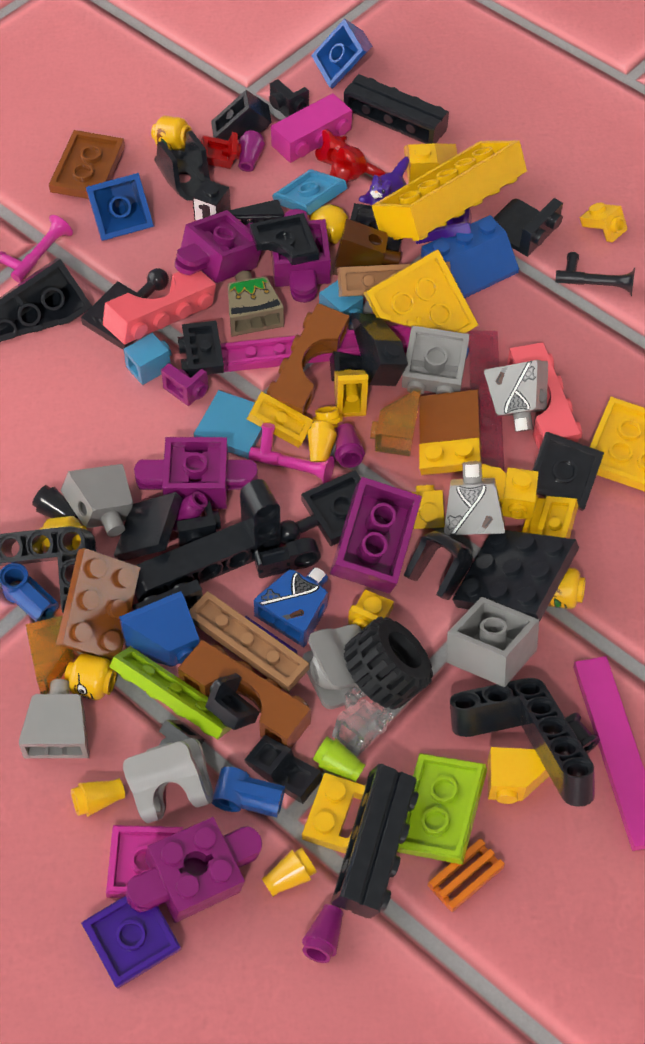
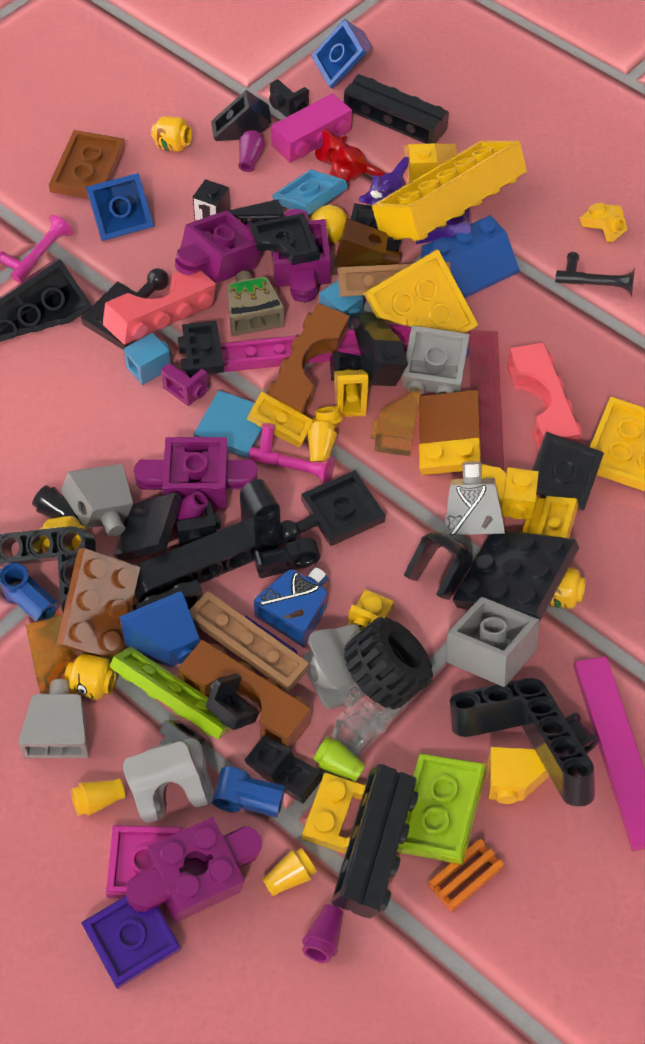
(186, 161): black piece -> none
(220, 151): red bracket -> none
(348, 448): magenta cone -> none
(376, 535): magenta brick -> none
(431, 508): yellow bracket -> none
(519, 391): light grey torso -> none
(528, 226): black bracket -> none

